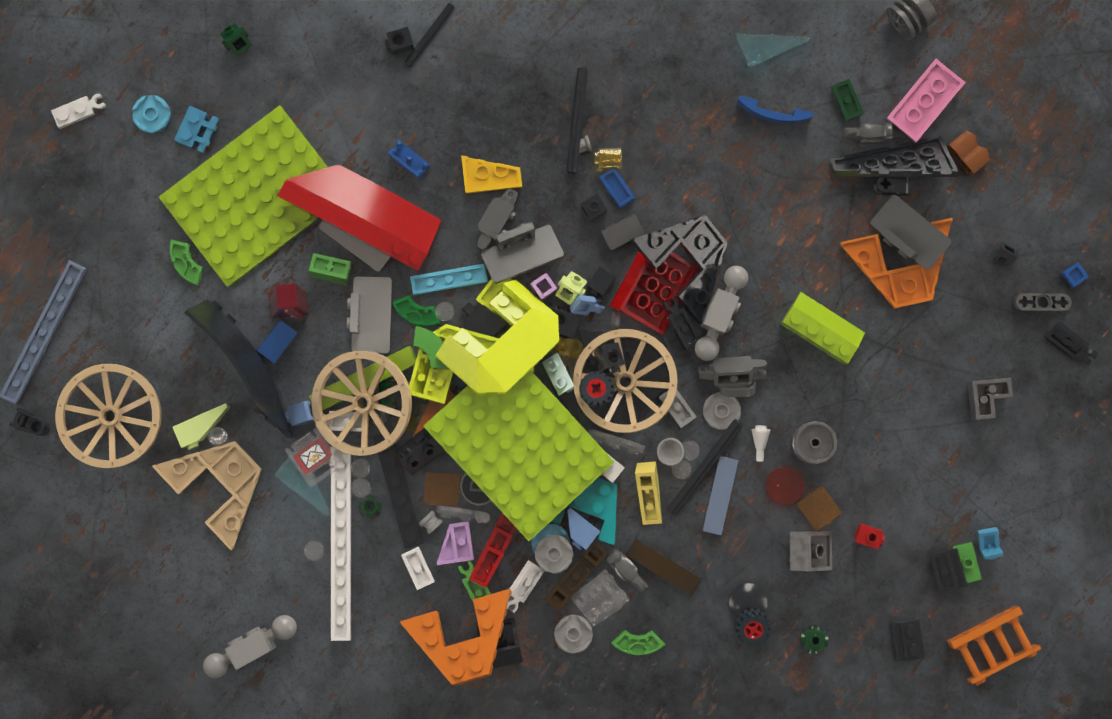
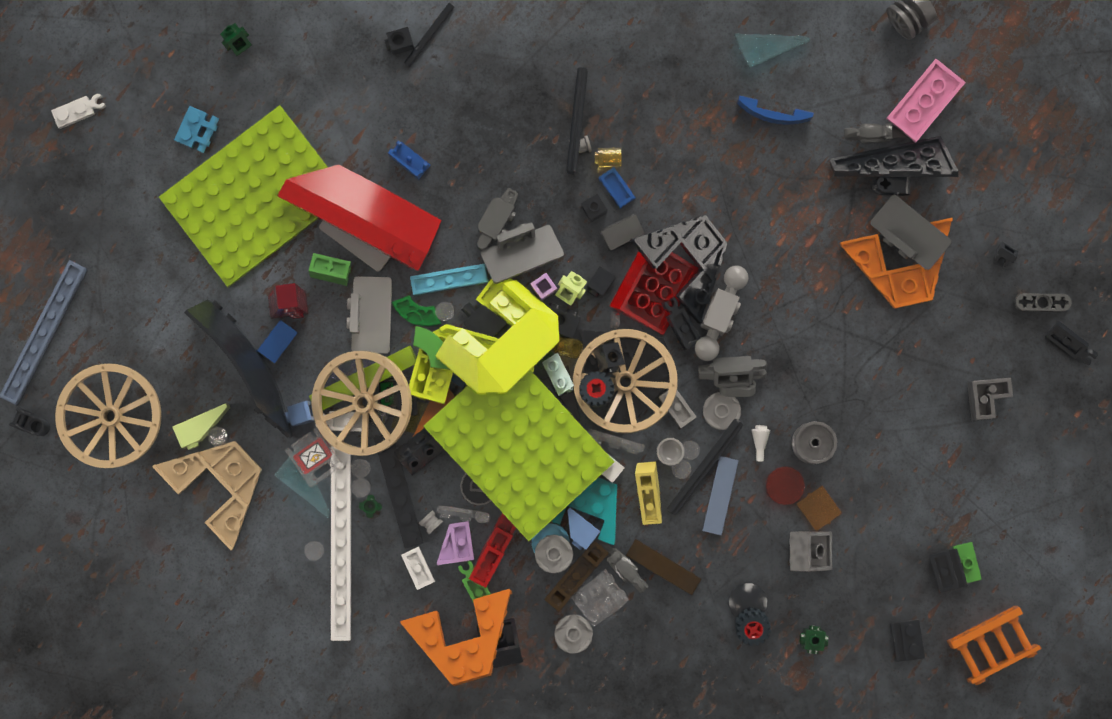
(151, 114): medium azure tile -> none
(184, 263): bright green tile -> none
(250, 648): light grey brick -> none
(441, 489): clear orange piece -> none
(489, 176): yellow wing -> none
(524, 584): white plate -> none
(586, 304): medium blue plate -> none
(638, 644): bright green tile -> none
(823, 328): lime slope -> none
(847, 100): dark green plate -> none
(869, 536): red brick -> none
(968, 152): dark orange brick -> none
(989, 543): dark azure bracket -> none
(1075, 275): blue tile -> none

